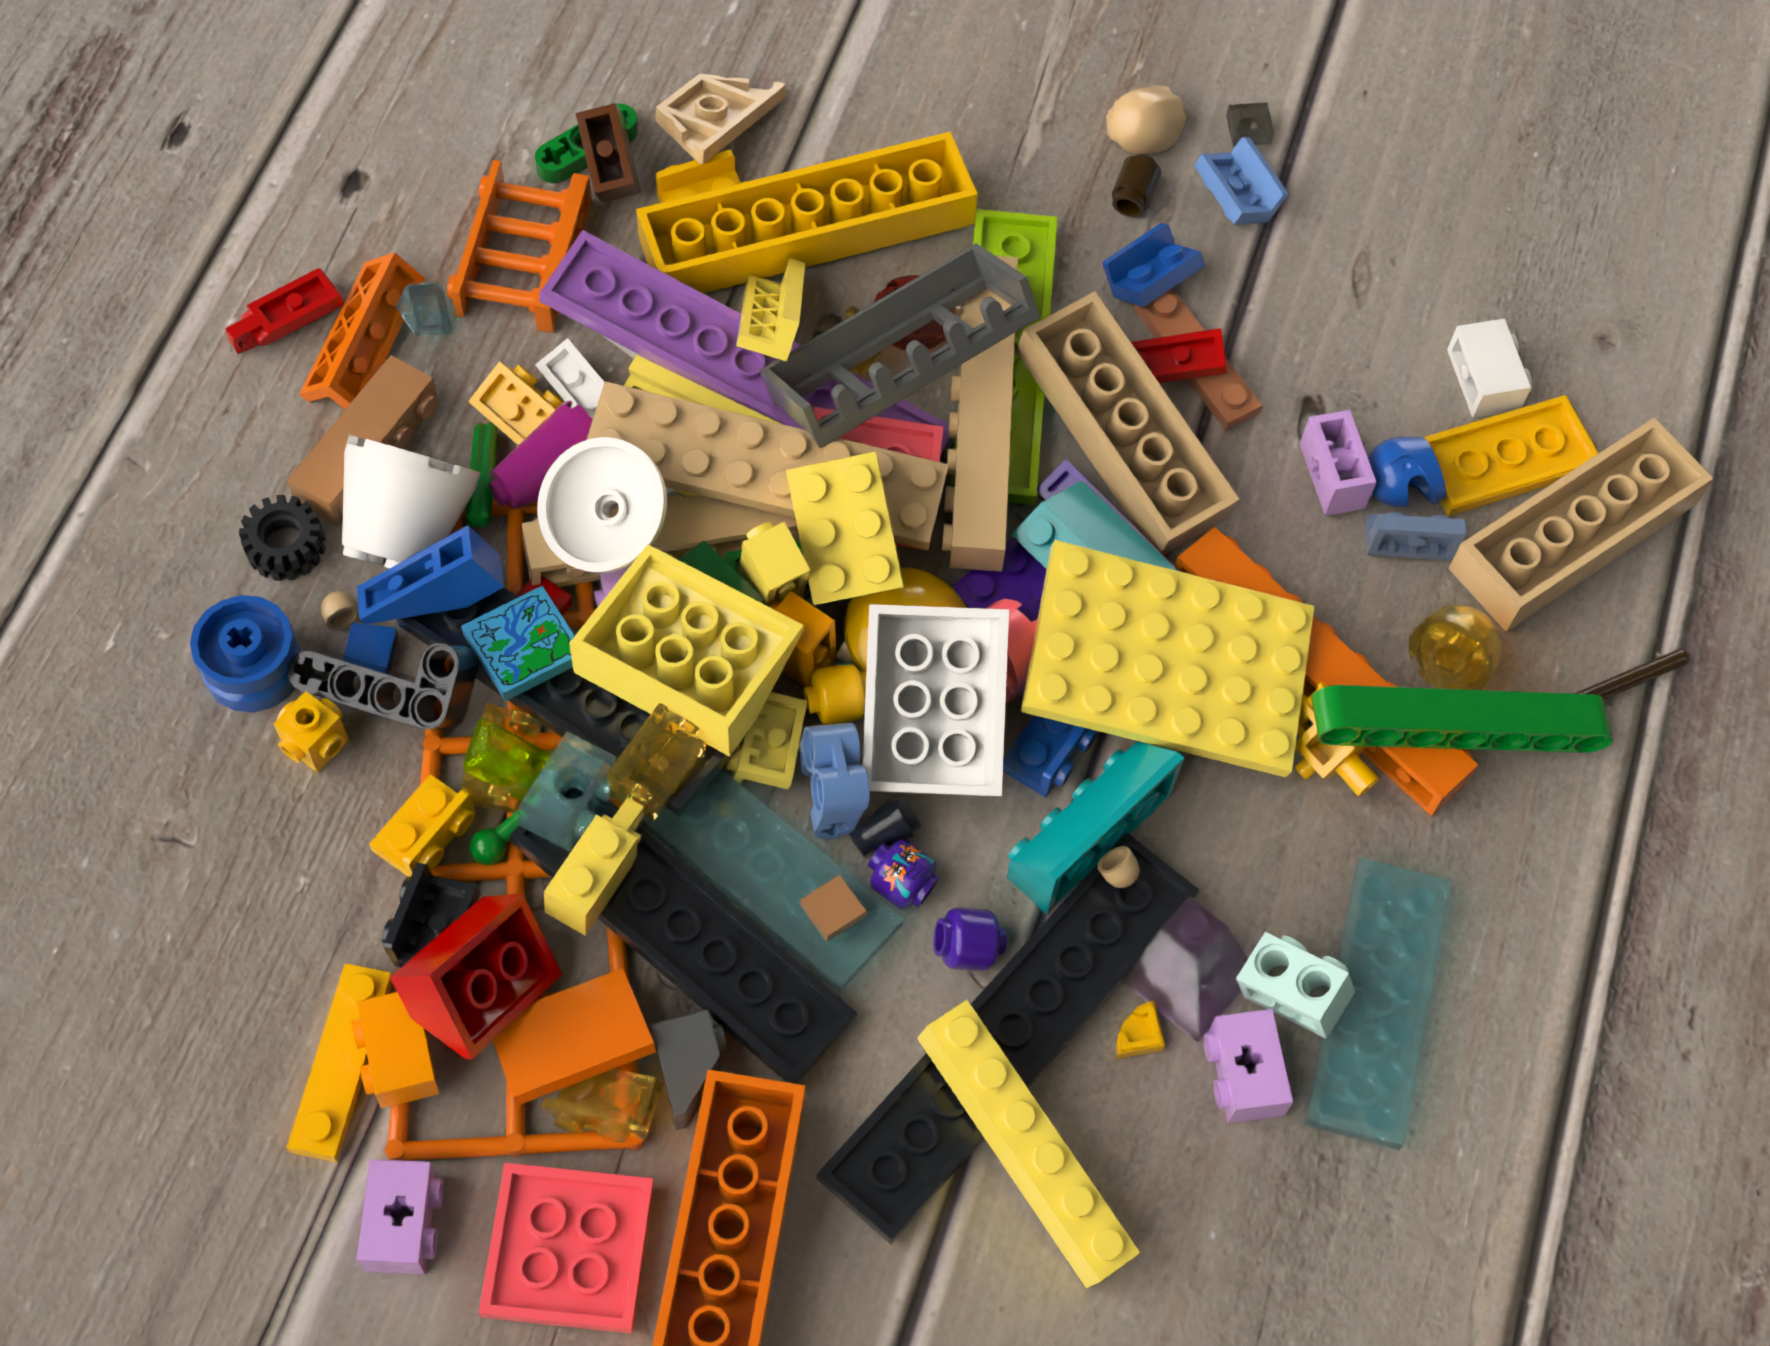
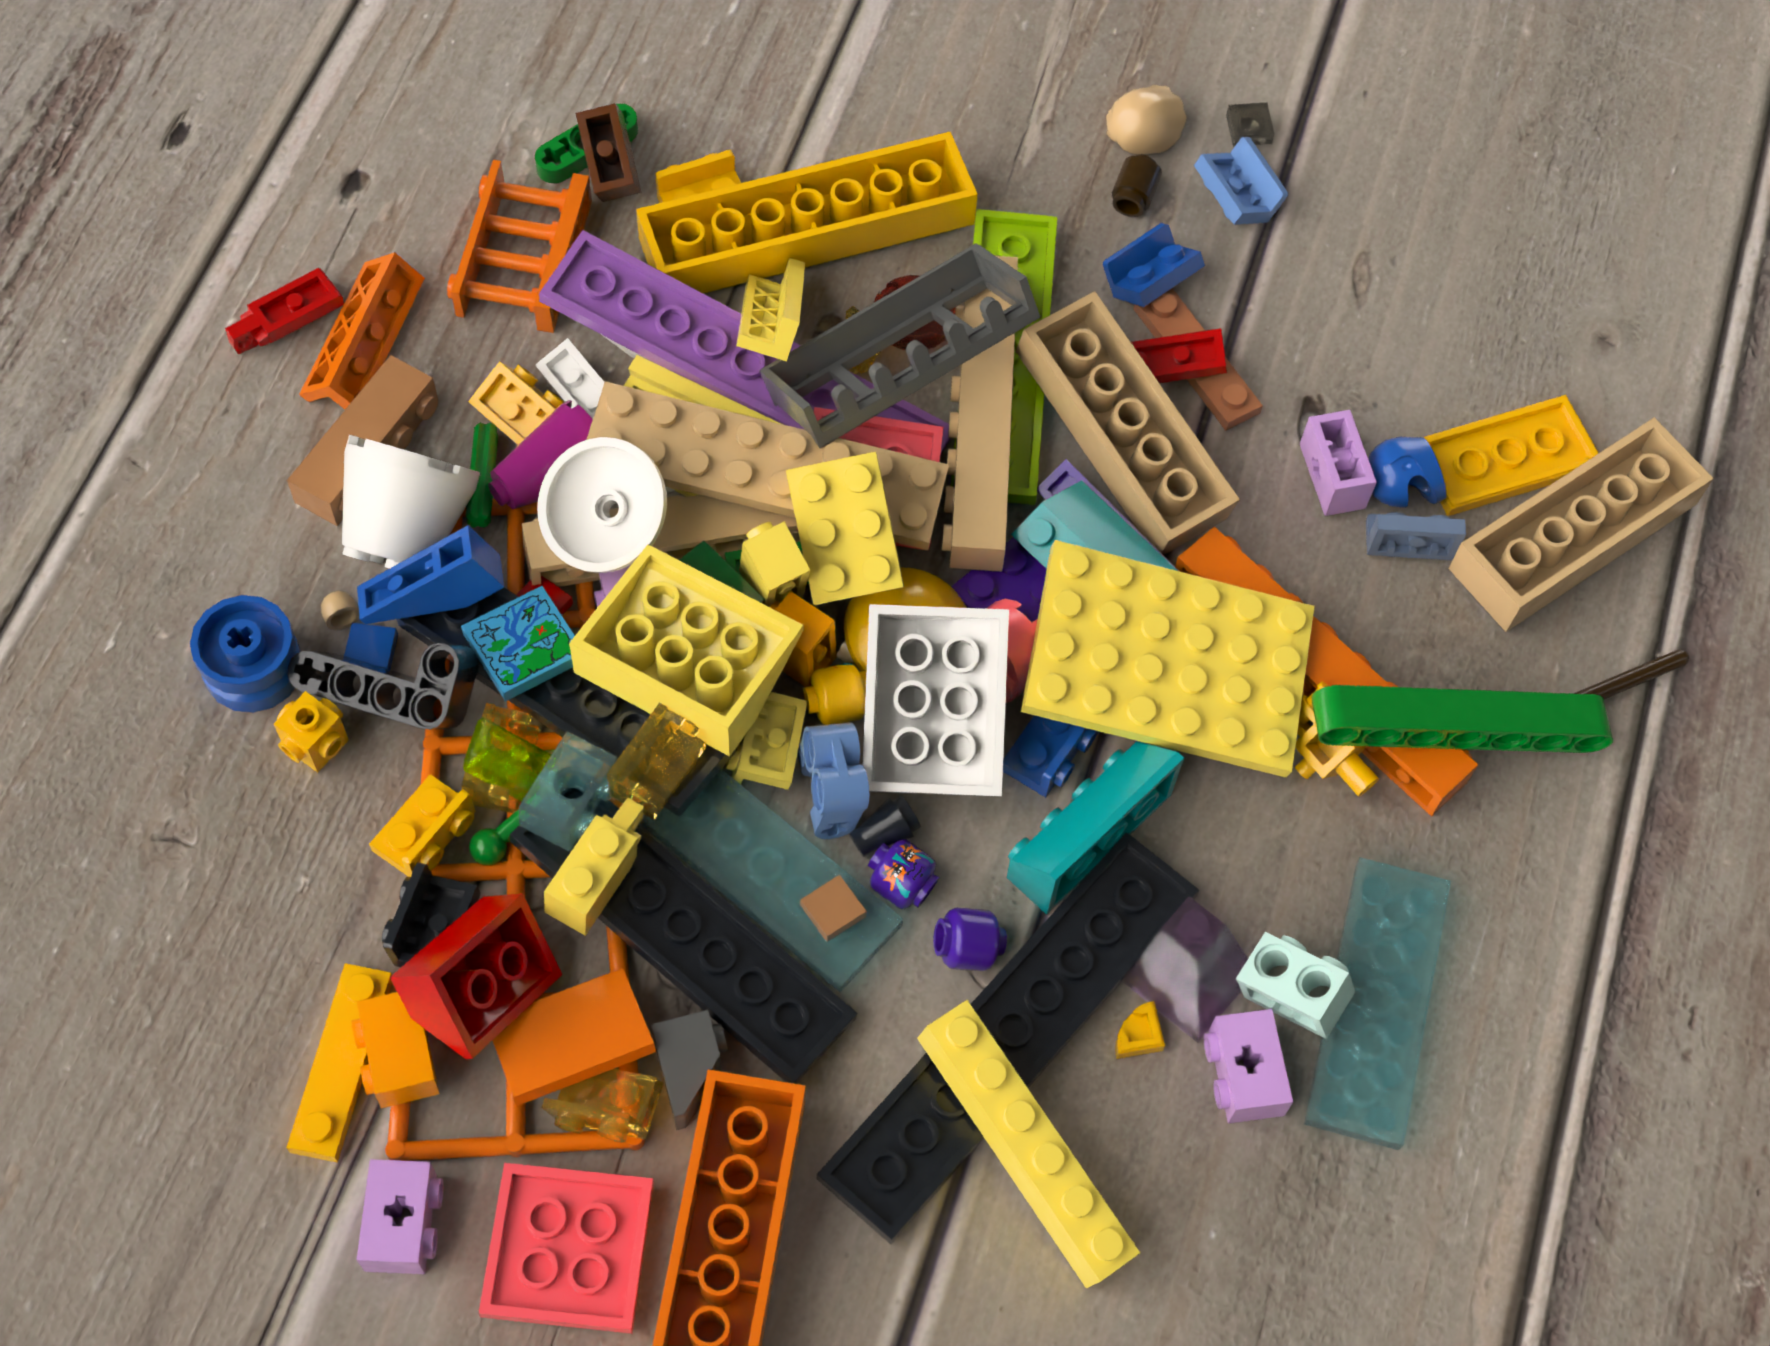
(275, 517): black tyre -> none
(425, 309): clear light blue slope -> none
(714, 112): tan wing -> none
(1119, 867): tan hinge -> none
(1456, 648): clear yellow cylinder -> none
(1489, 368): white brick -> none

